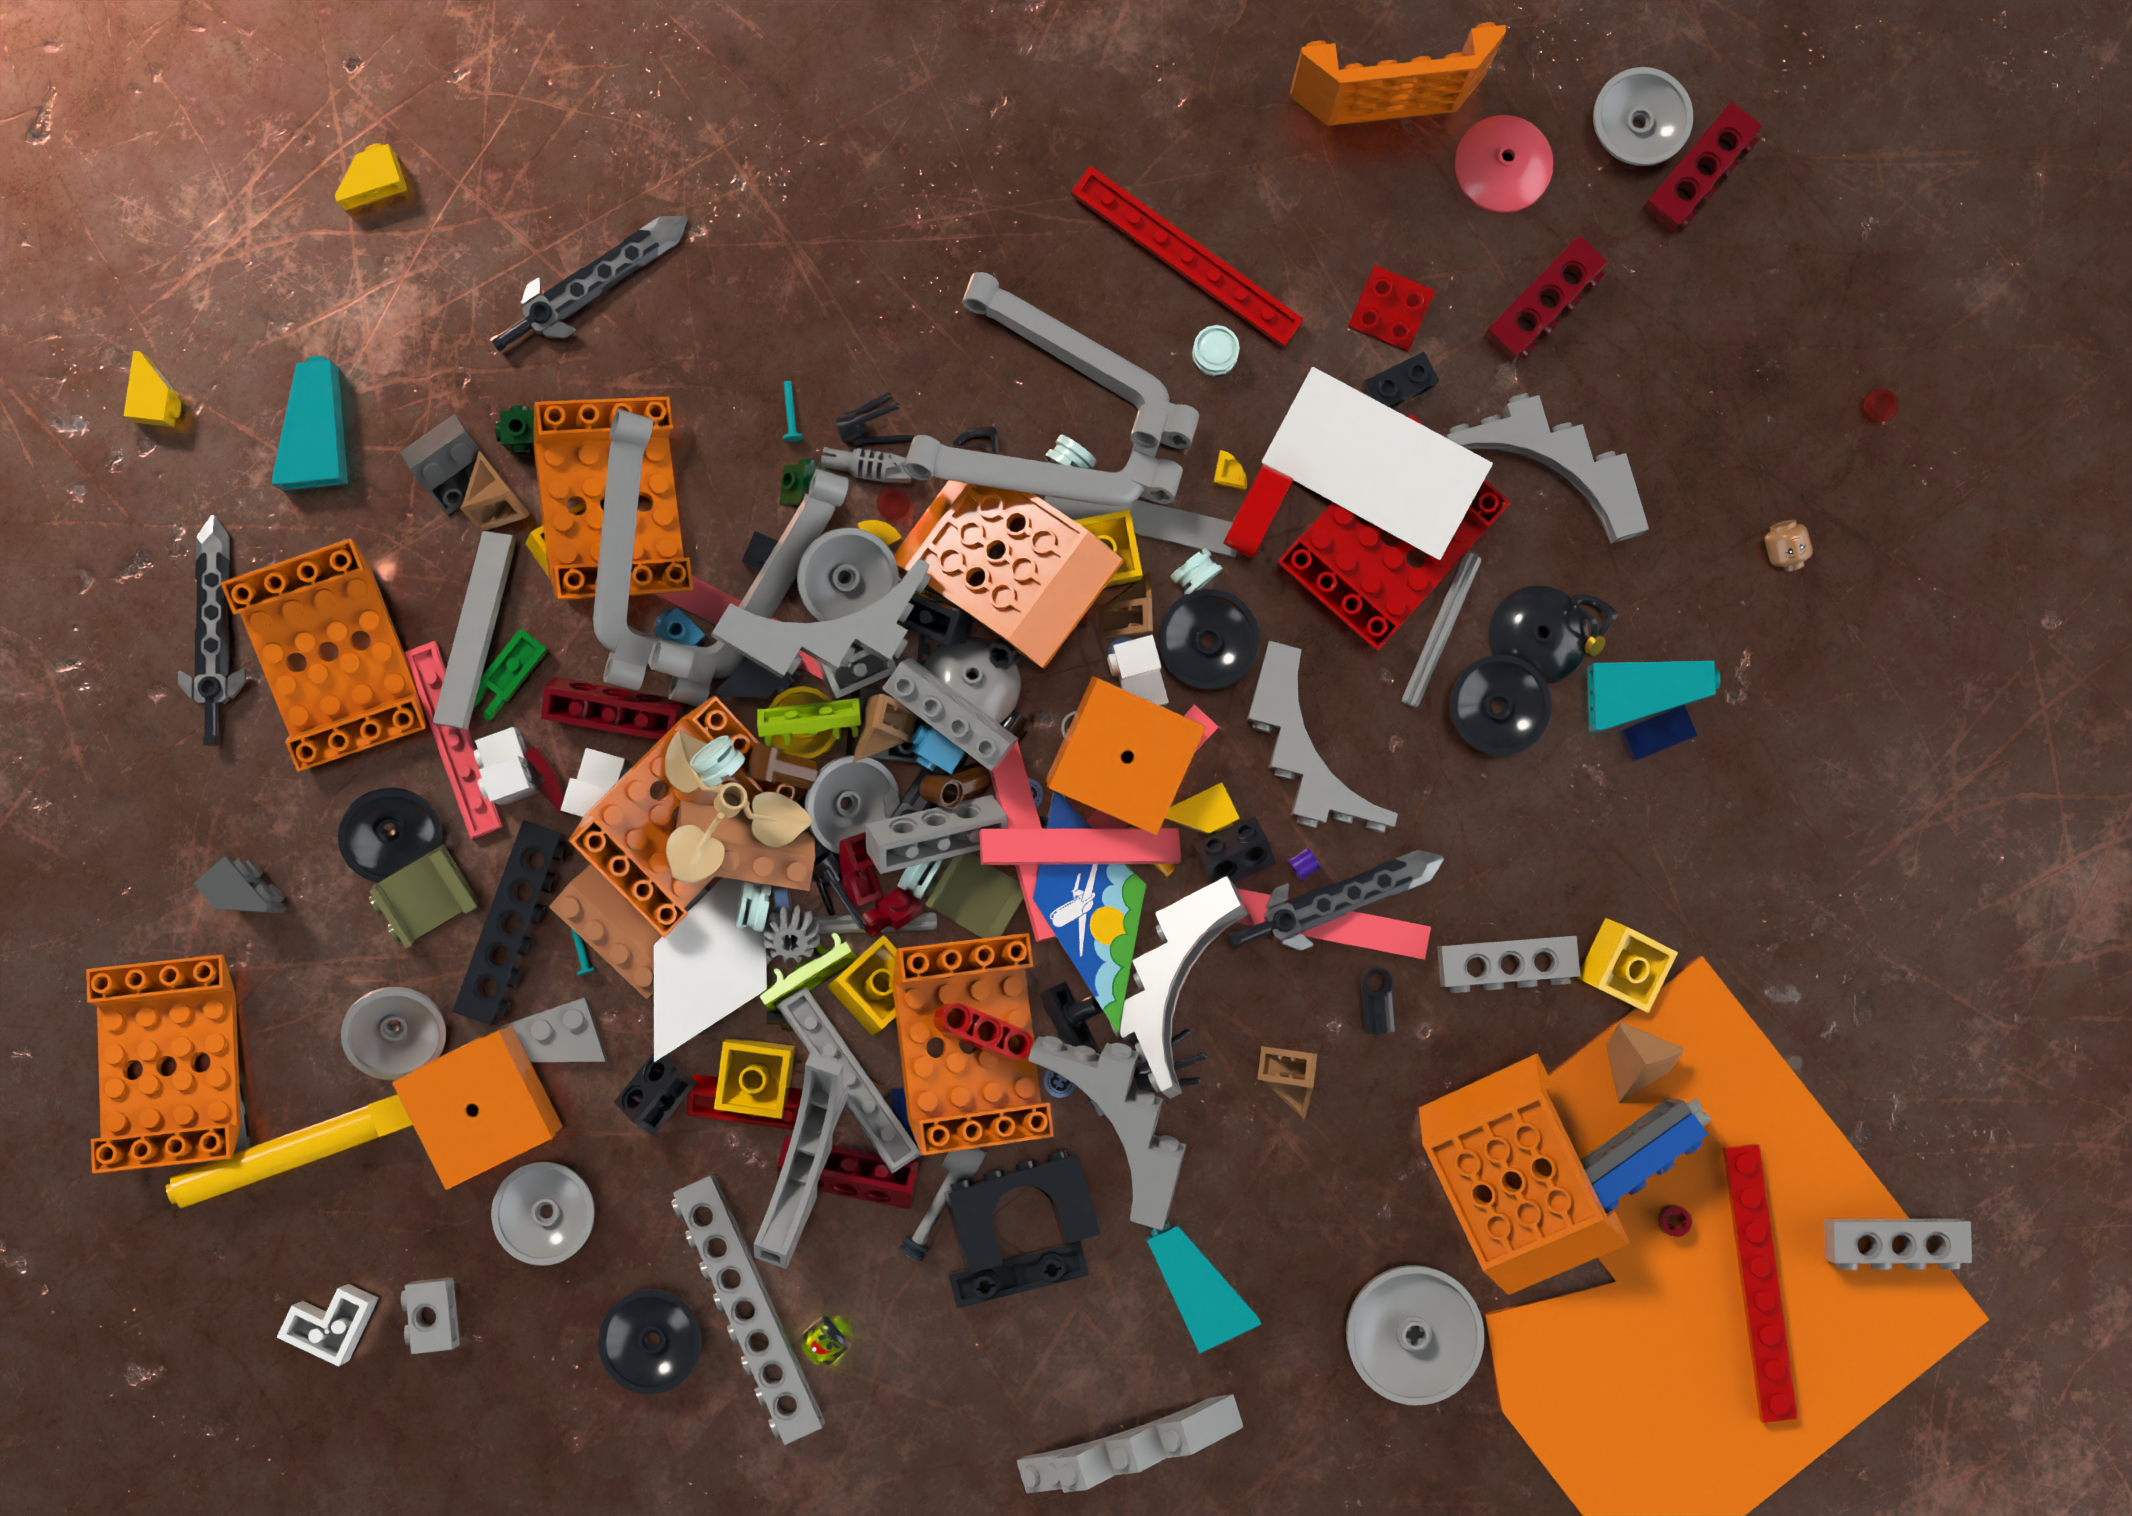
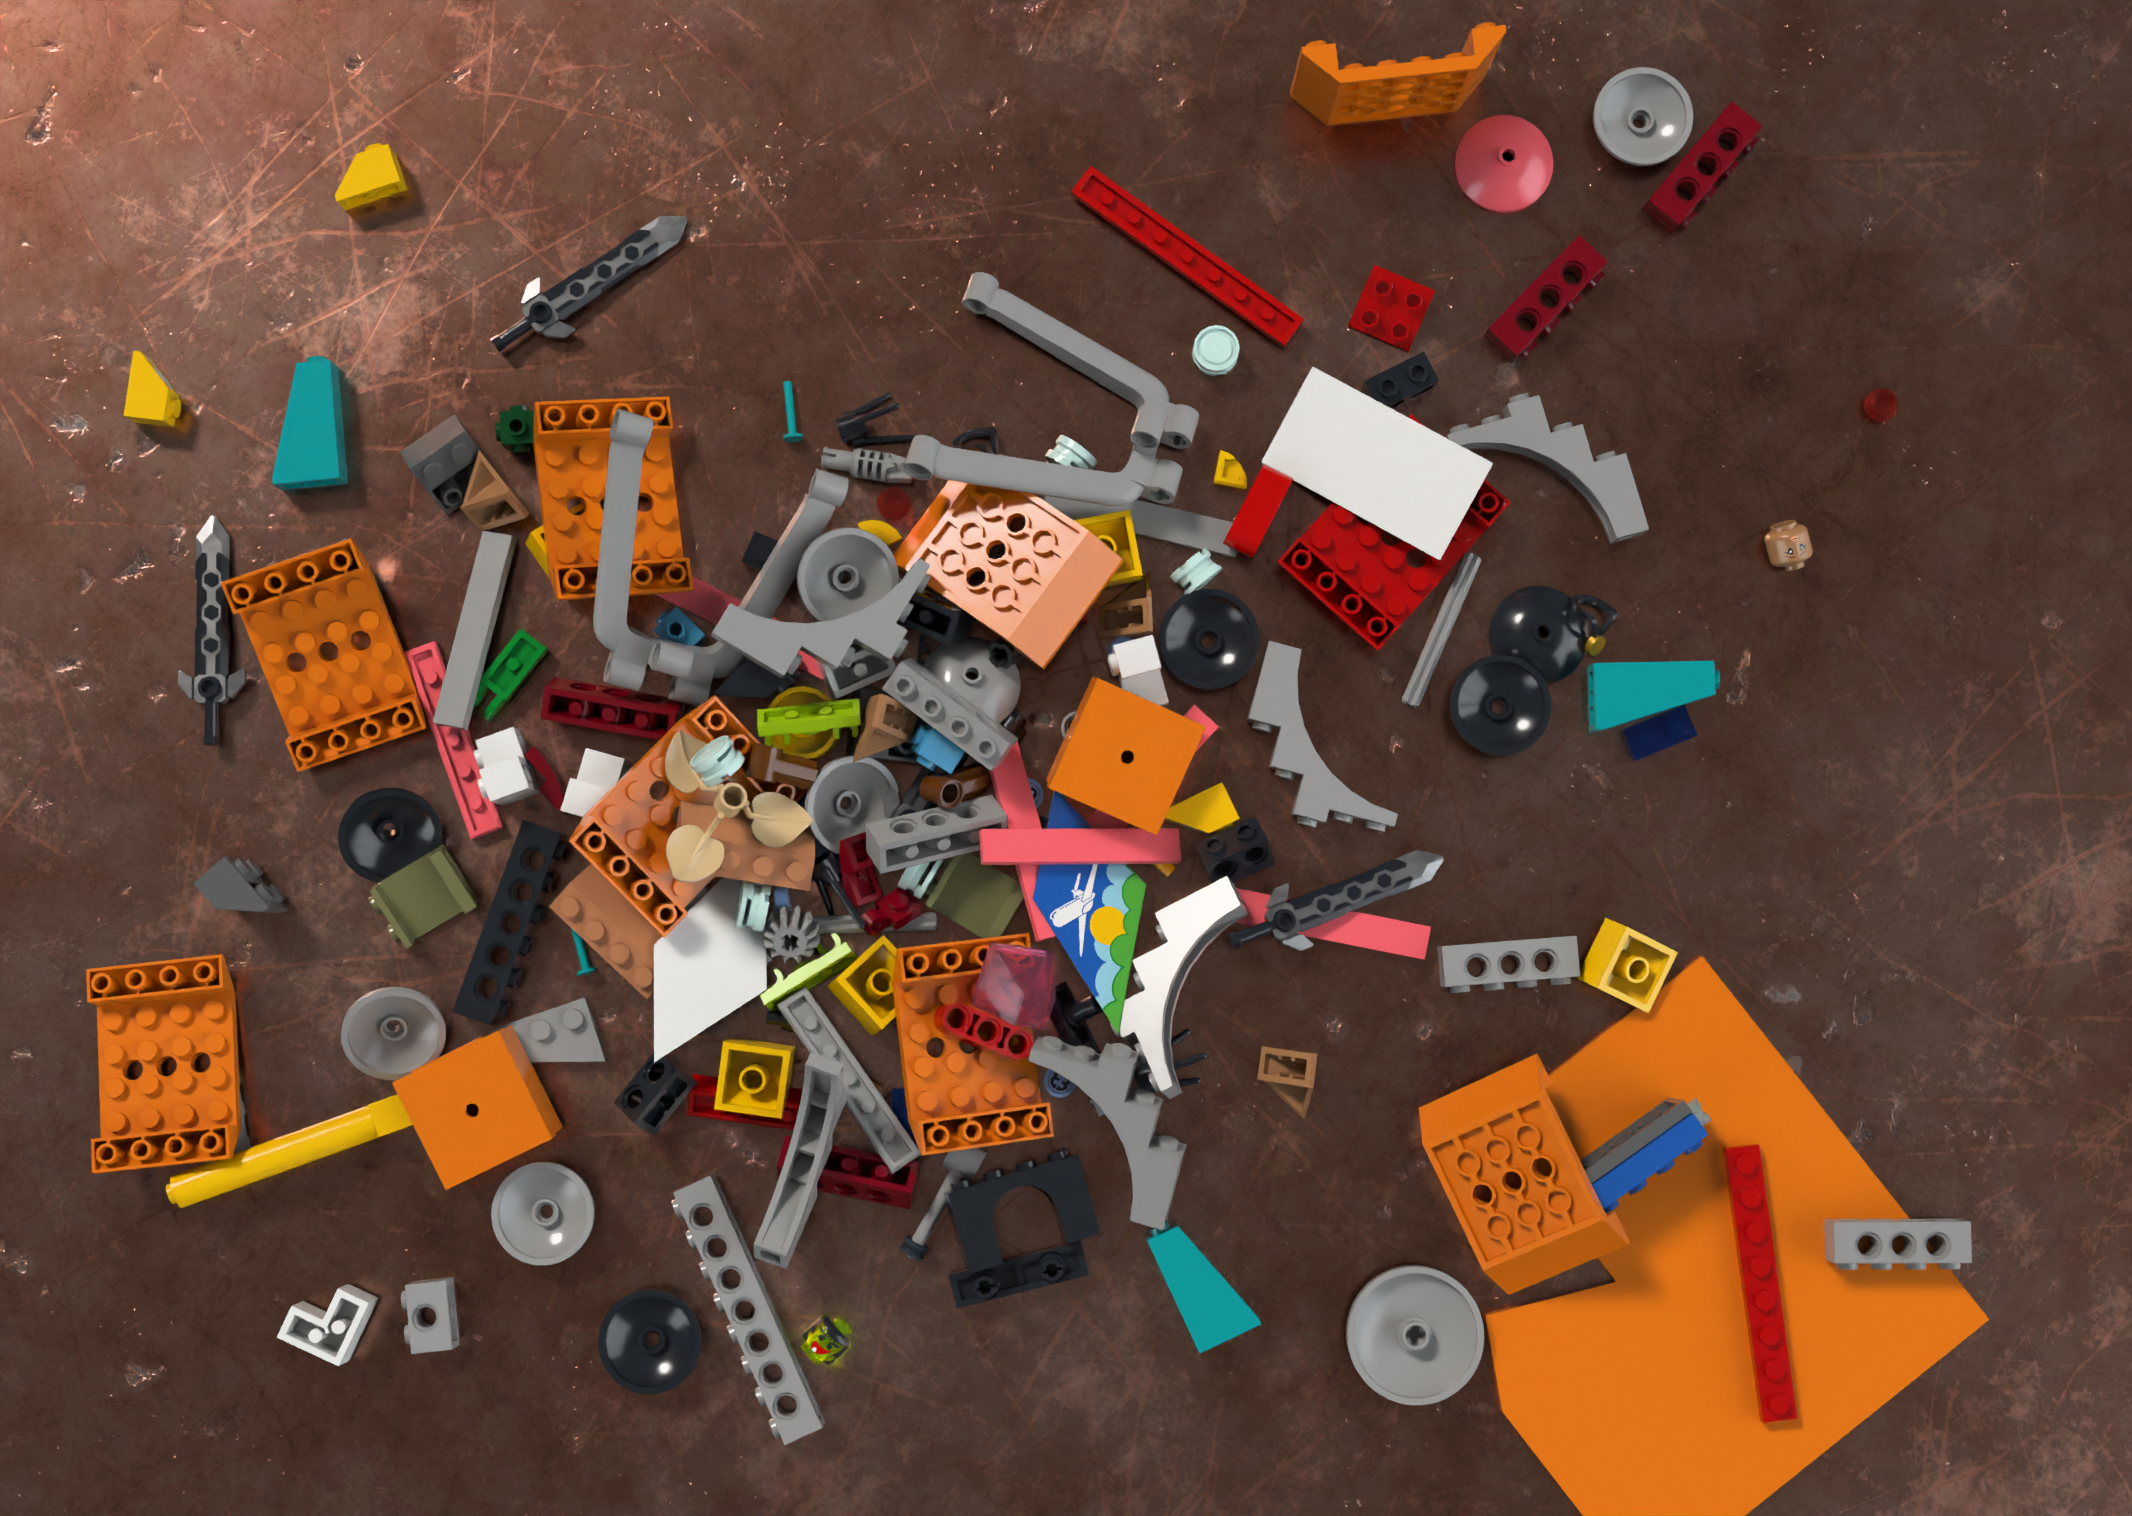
(796, 482): dark green brick -> none
(1017, 985): none -> clear pink slope
(1132, 1450): light grey arch -> none
(1304, 864): dark purple axle -> none
(1377, 1004): black piece -> none
(1638, 1059): medium nougat slope -> none
(1673, 1231): dark red bush -> none

